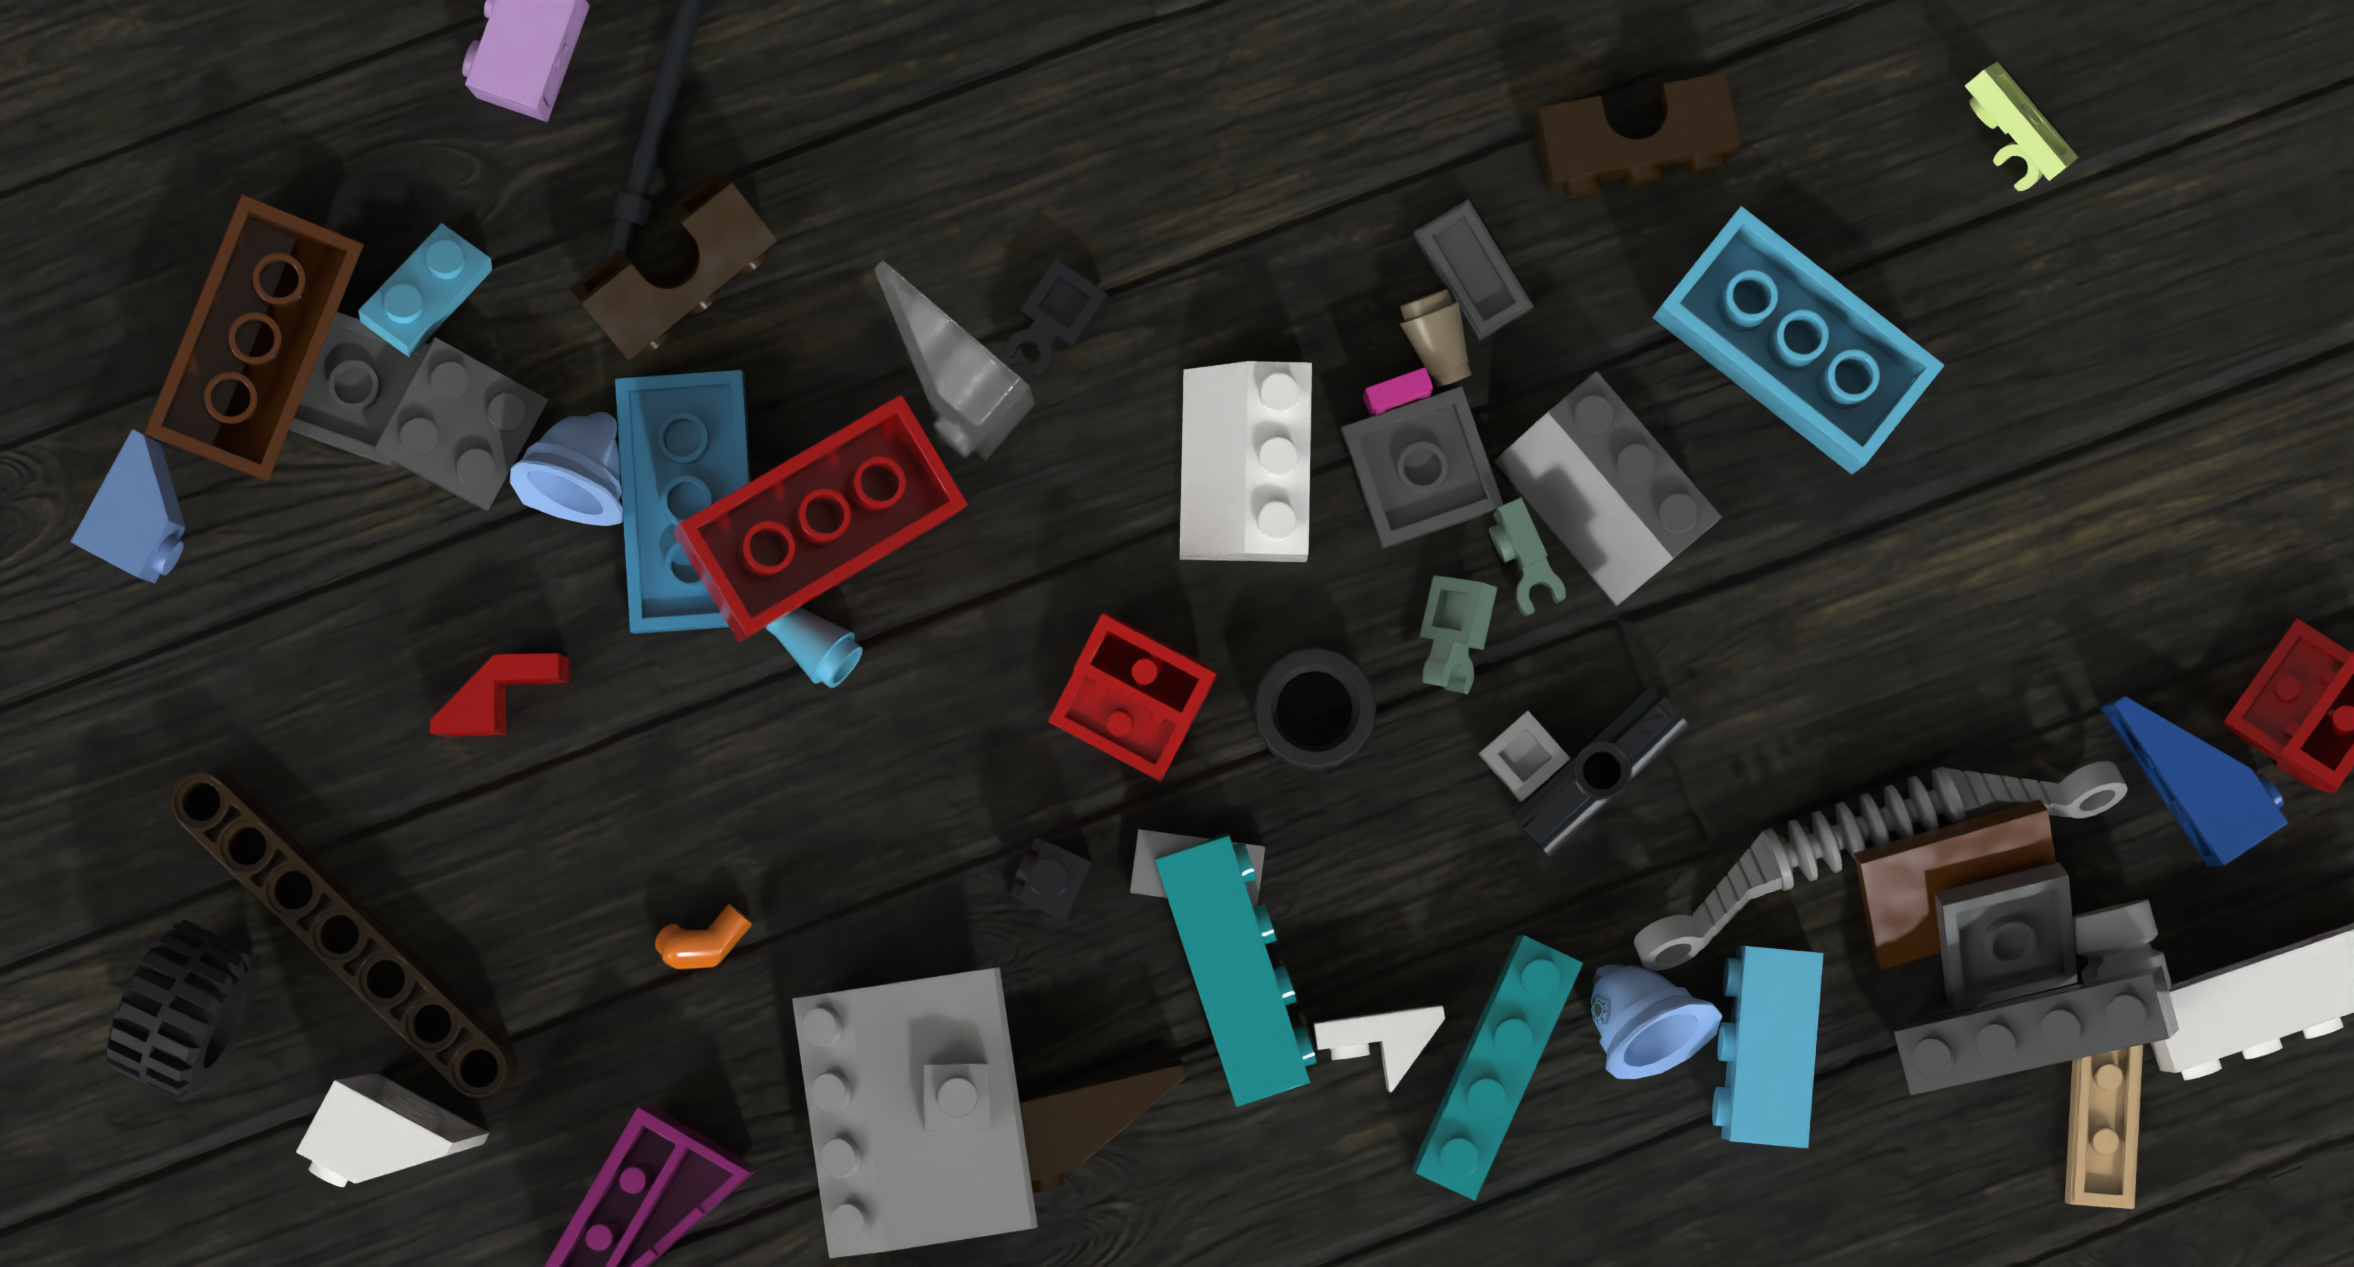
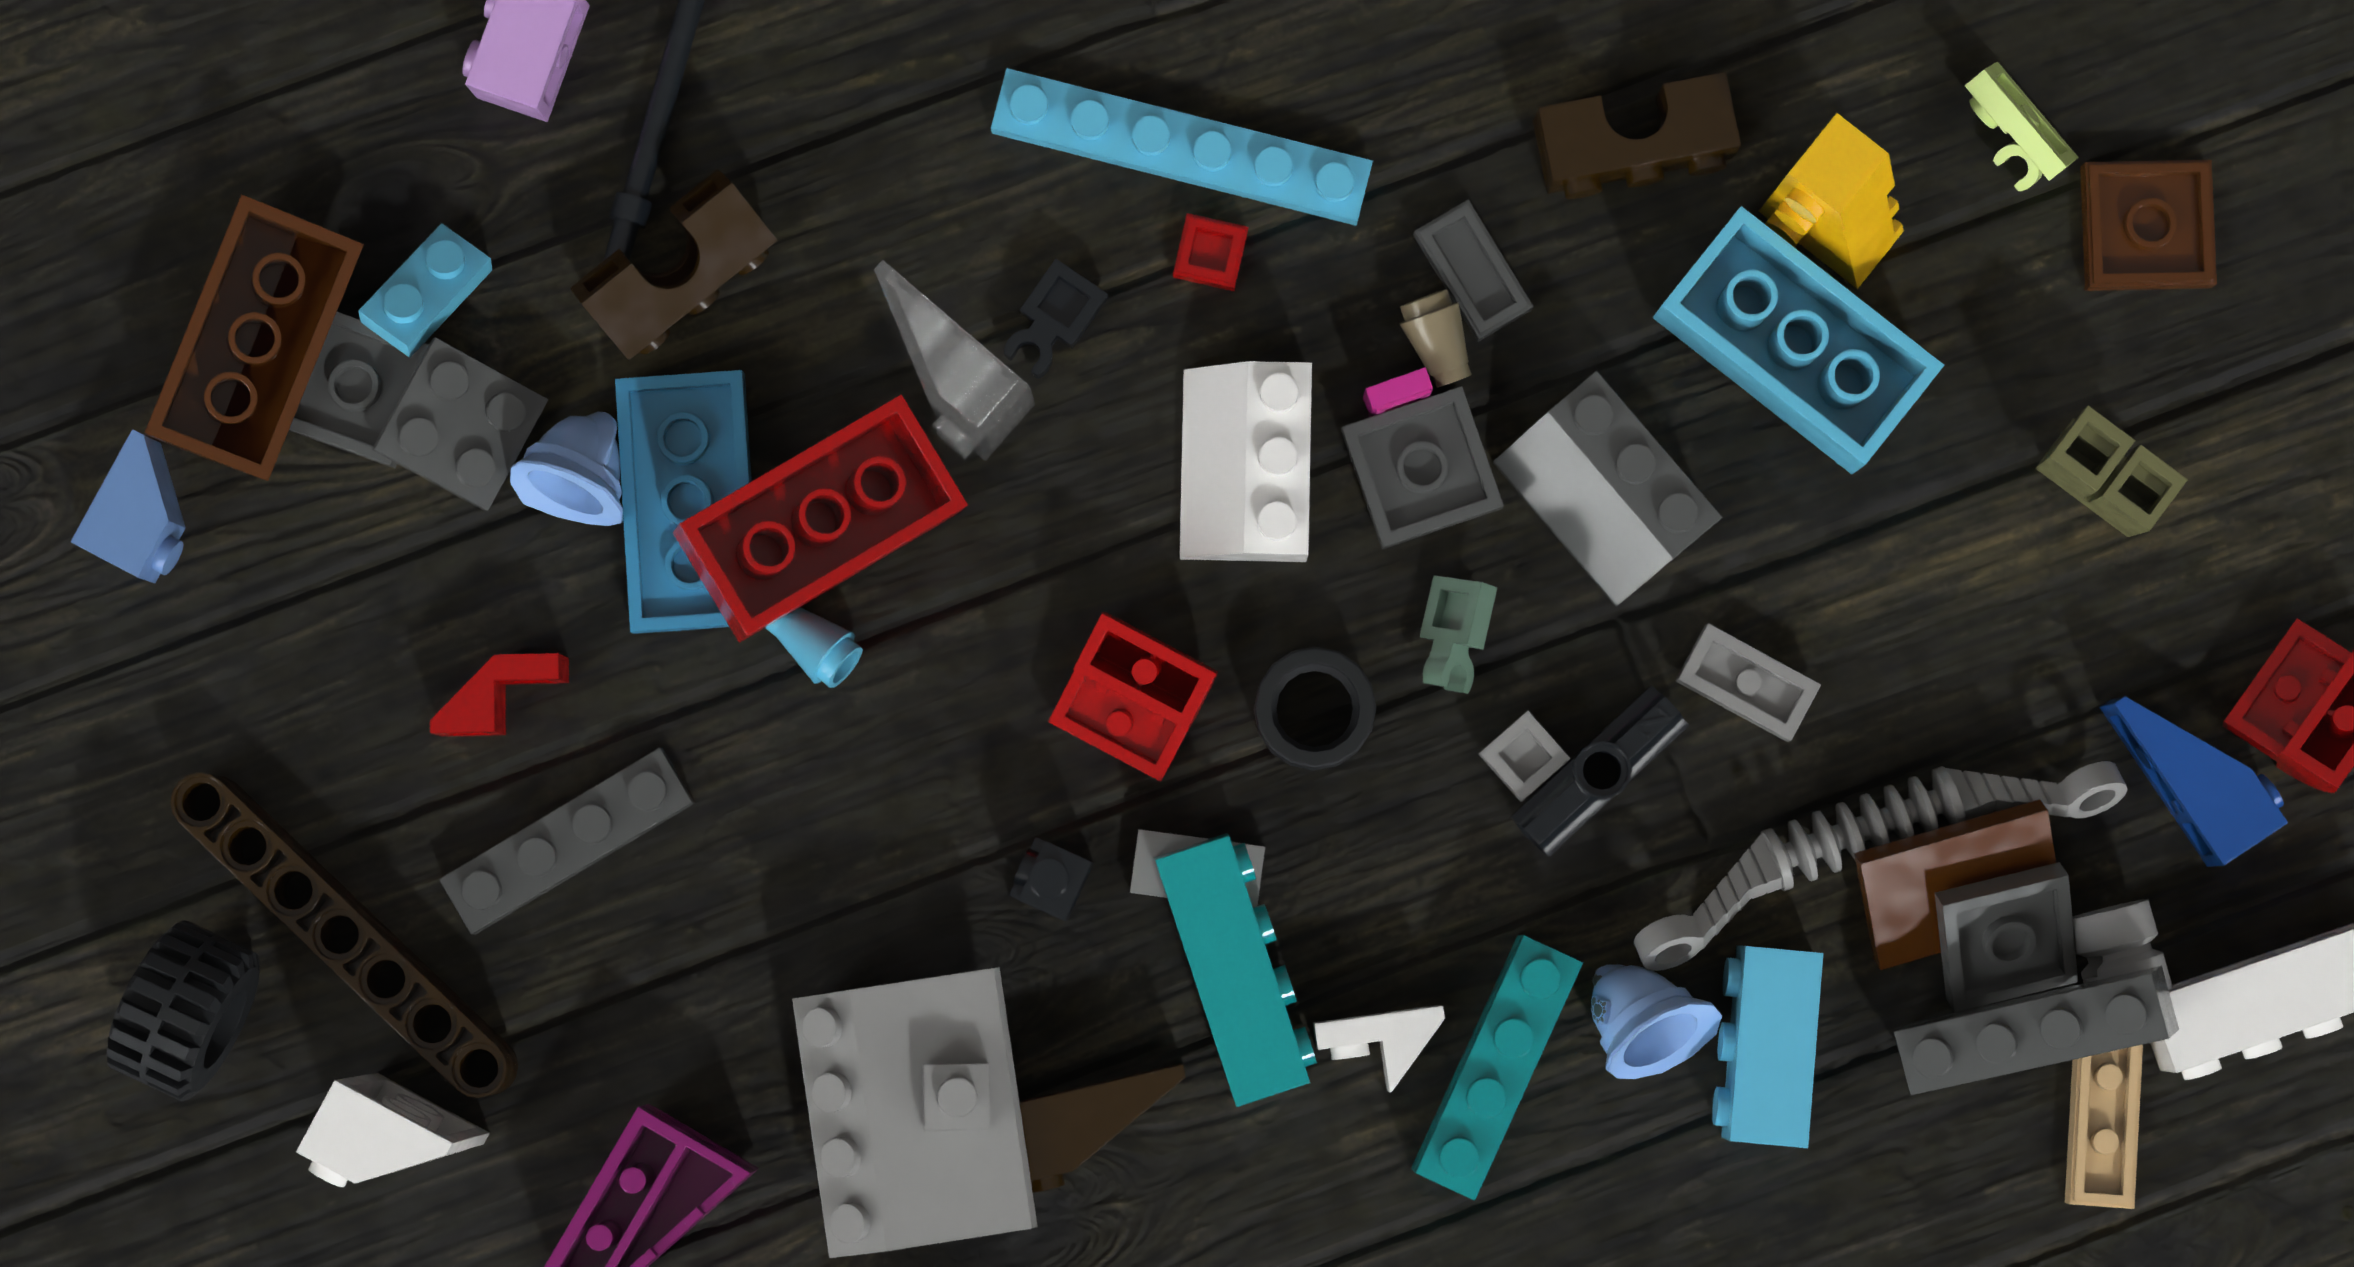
(567, 841): none -> dark grey plate
(702, 947): orange arm -> none
(1181, 146): none -> medium azure plate
(1210, 252): none -> red tile
(1518, 540): sand green plate -> none
(1748, 682): none -> light grey plate
(1838, 202): none -> yellow wedge
(2120, 489): none -> olive hips
(2148, 225): none -> reddish brown tile

